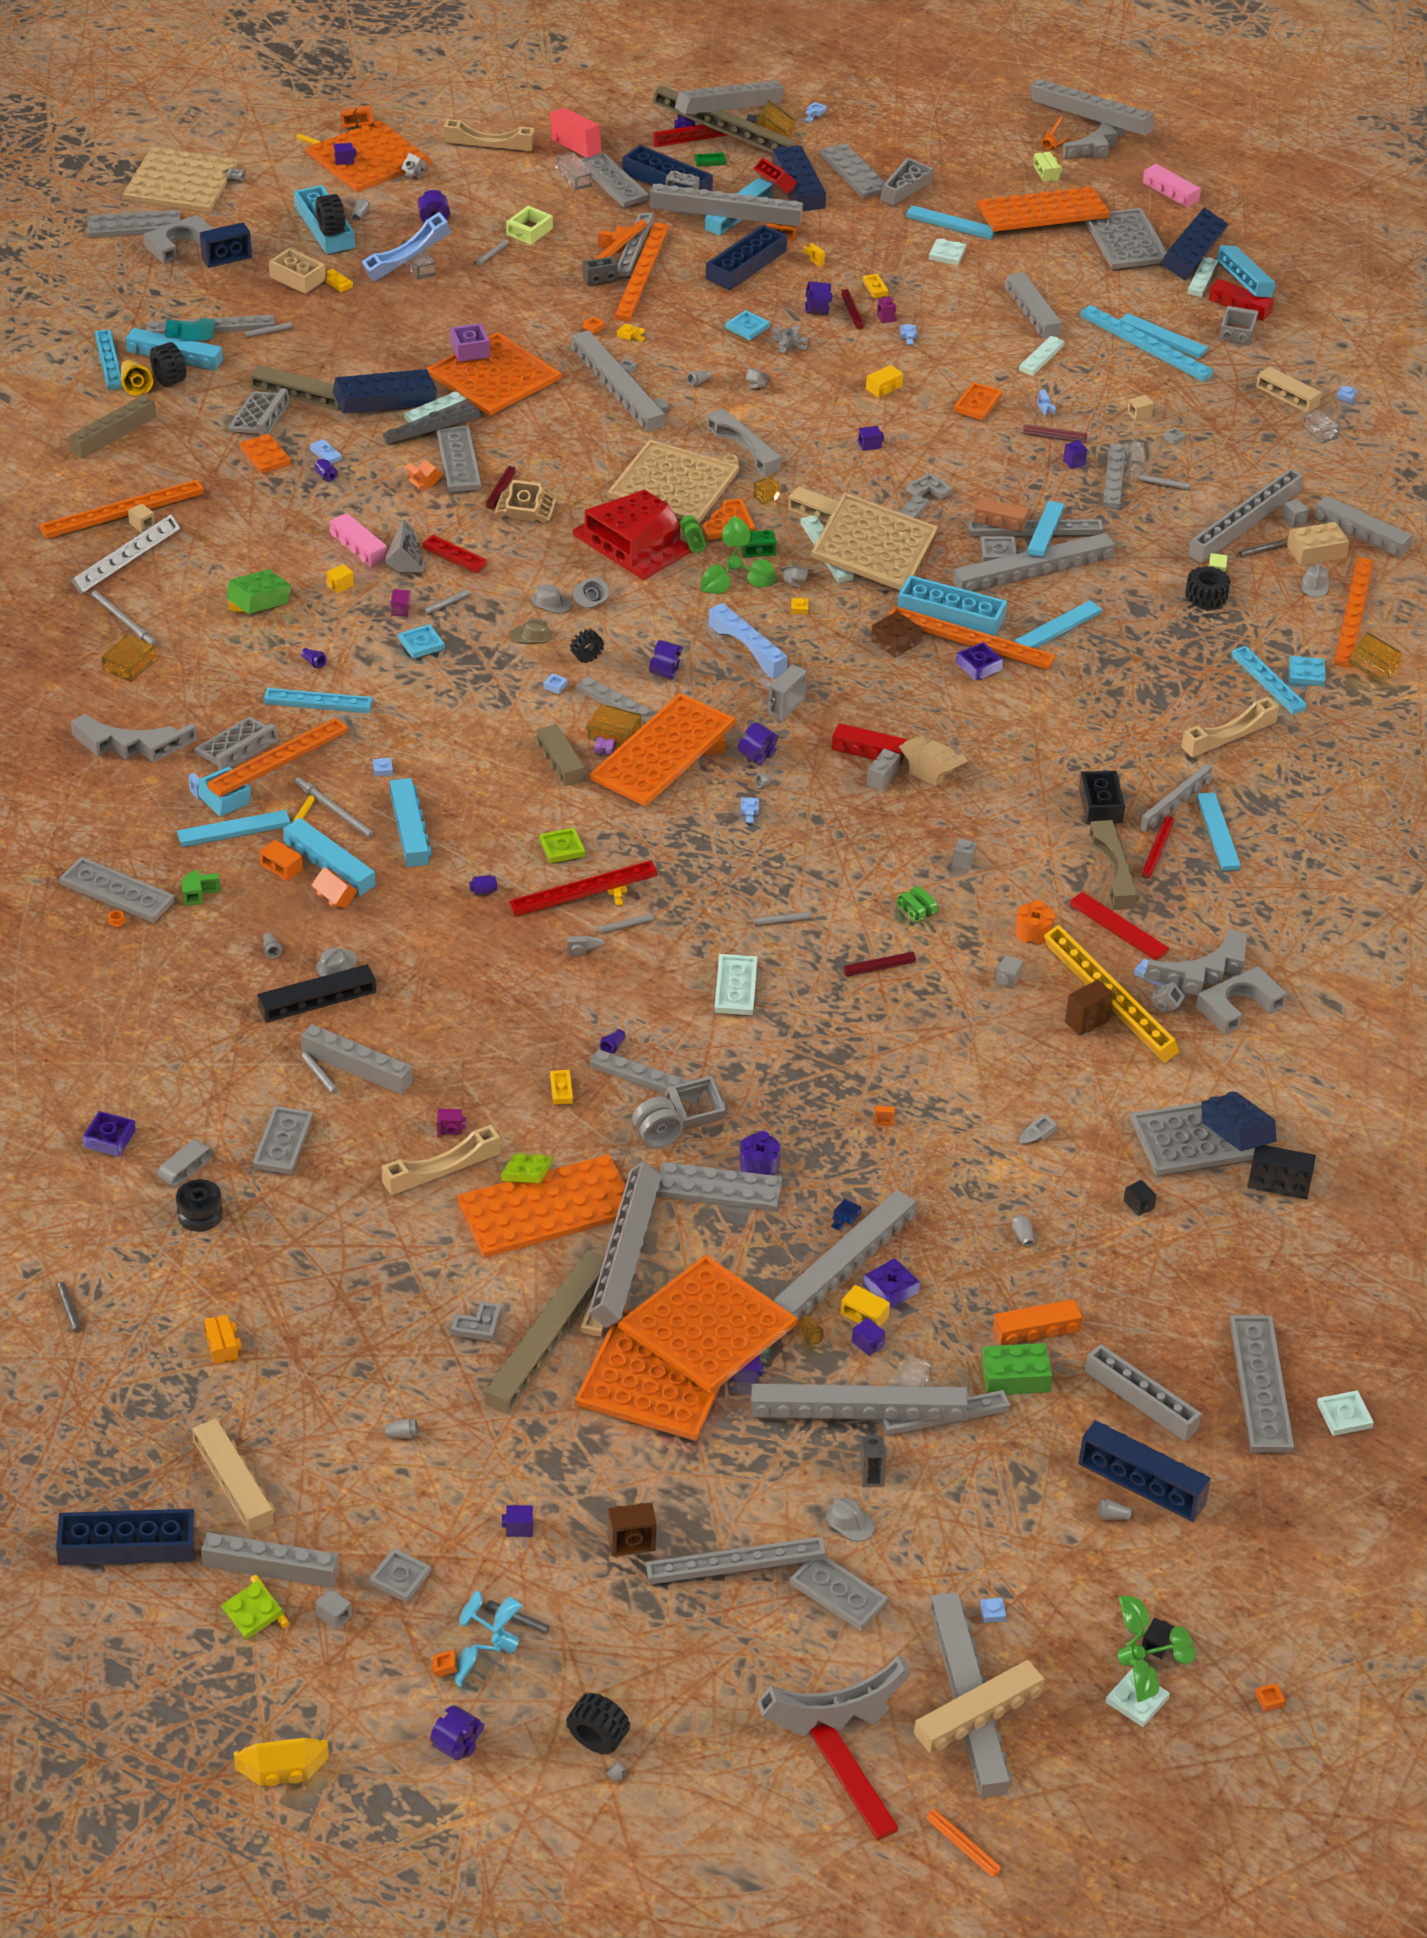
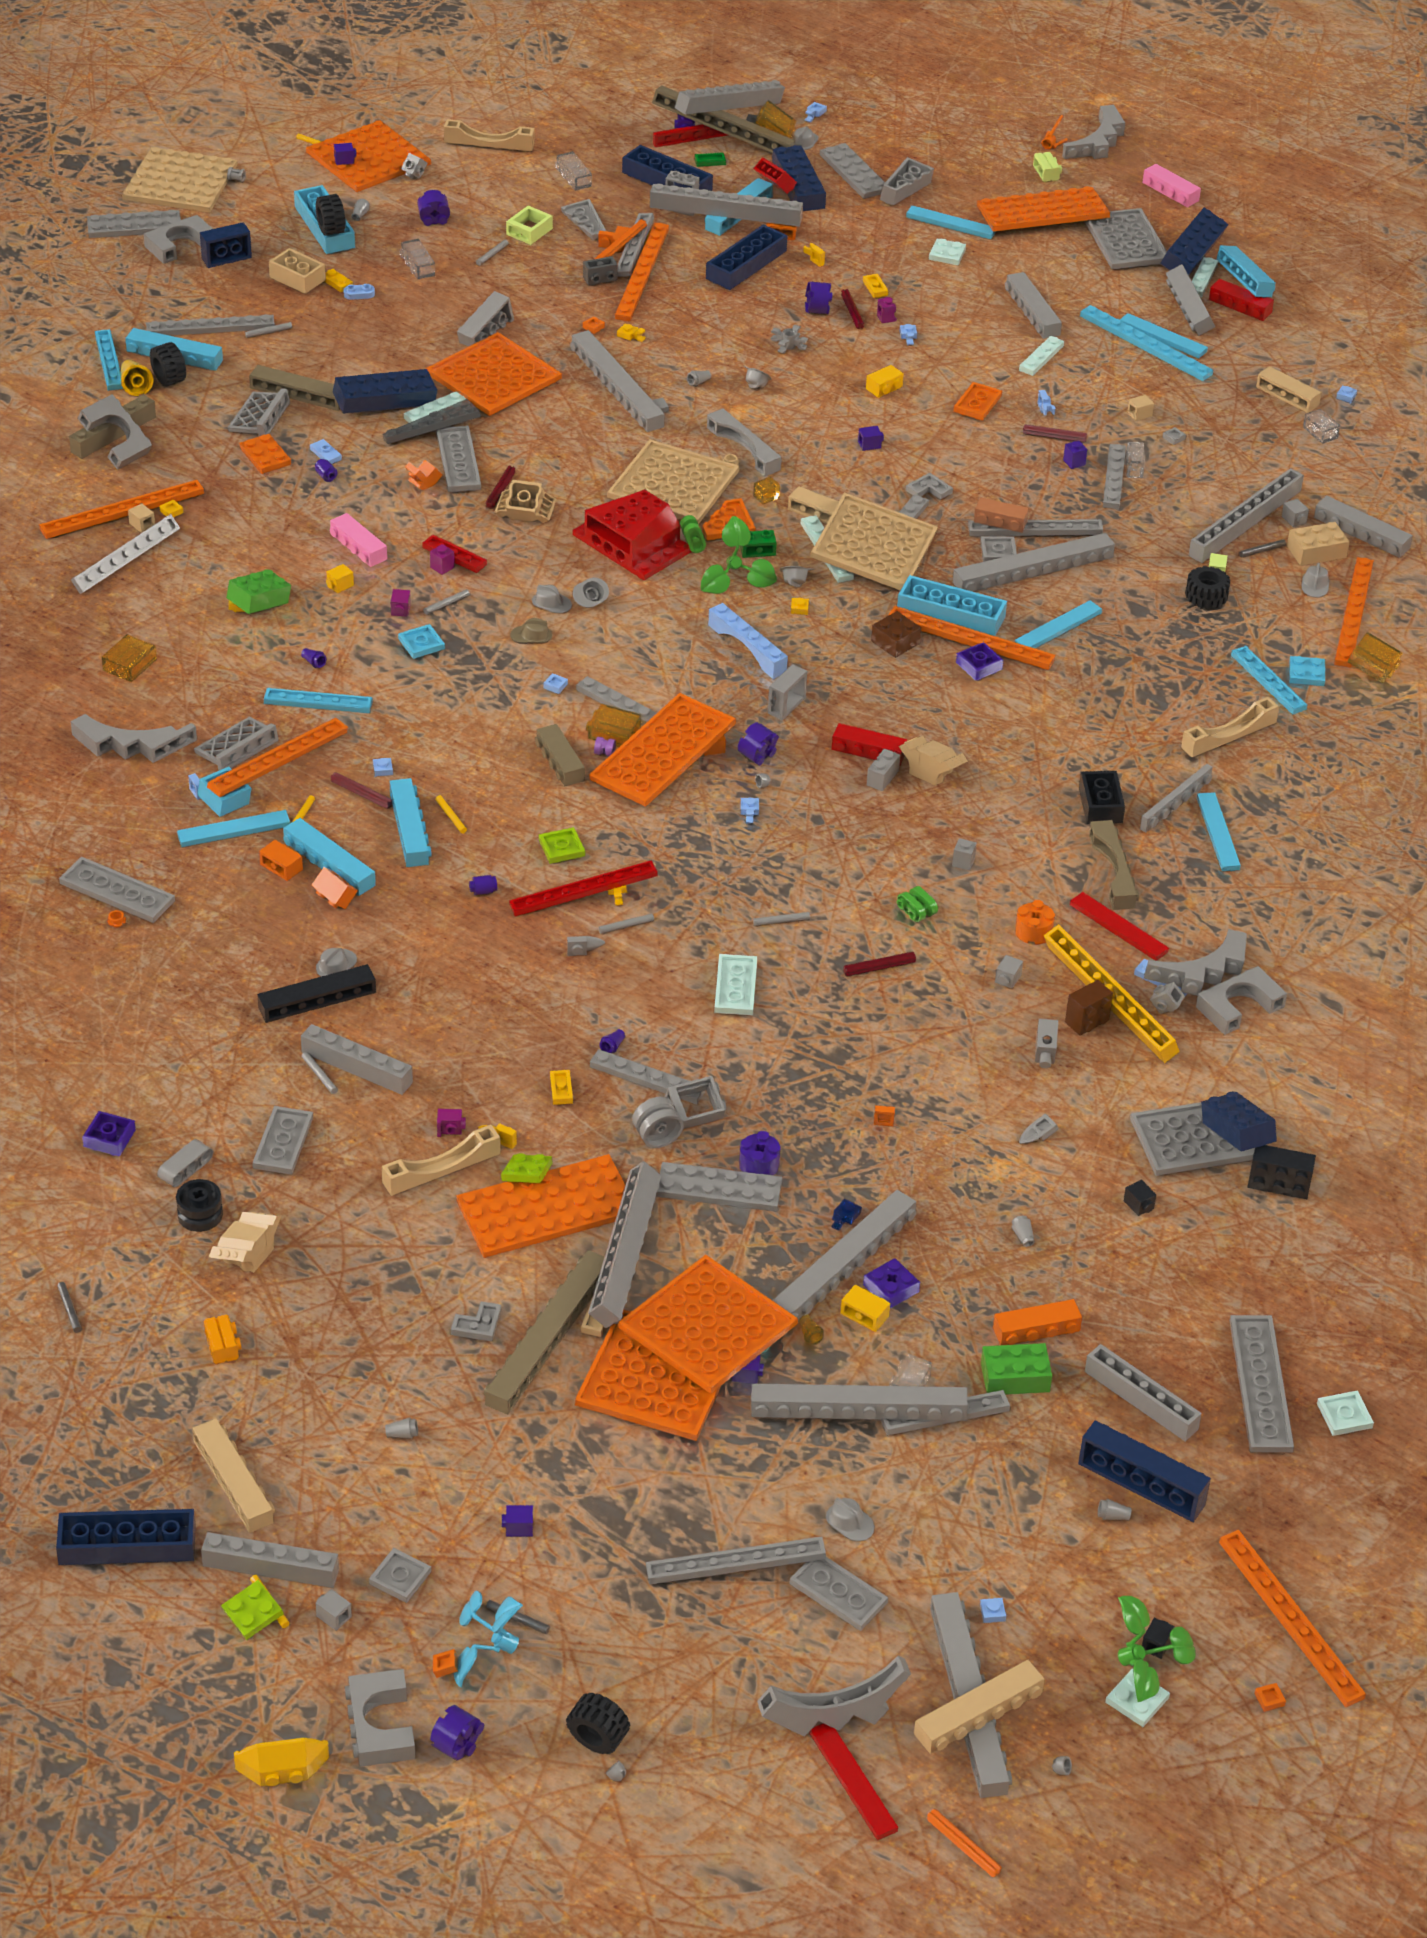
(110, 411): none -> light grey arch
(141, 633): light grey bar -> none
(172, 508): none -> yellow plate
(194, 331): teal arch -> none
(195, 885): bright green brick -> none
(247, 1240): none -> tan slope
(271, 946): light grey cone -> none
(310, 789): light grey bar -> none
(351, 116): orange piece -> none
(359, 291): none -> light blue plate
(361, 790): none -> dark red axle
(373, 1744): none -> light grey arch
(403, 552): light grey wedge -> none
(431, 232): light blue arch -> none
(442, 559): none -> magenta brick
(450, 813): none -> yellow bar
(469, 342): medium lavender brick -> none
(486, 320): none -> light grey wedge
(507, 1135): none -> yellow plate
(575, 132): coral brick -> none
(581, 641): black tyre -> none
(585, 217): none -> light grey wing
(615, 180): light grey plate -> none
(628, 366): light grey tile -> none
(632, 1529): reddish brown brick -> none
(665, 659): dark purple brick -> none
(747, 325): medium azure plate -> none
(805, 138): none -> light grey piece
(868, 1336): dark purple brick -> none
(872, 1451): flat silver torso -> none
(1045, 529): medium azure tile -> none
(1046, 1048): none -> light grey torso
(1062, 1765): none -> light grey hinge
(1092, 107): light grey brick -> none
(1158, 846): red axle -> none
(1160, 481): light grey bar -> none
(1189, 298): none -> light grey brick
(1233, 316): light grey window -> none
(1292, 1618): none -> orange plate

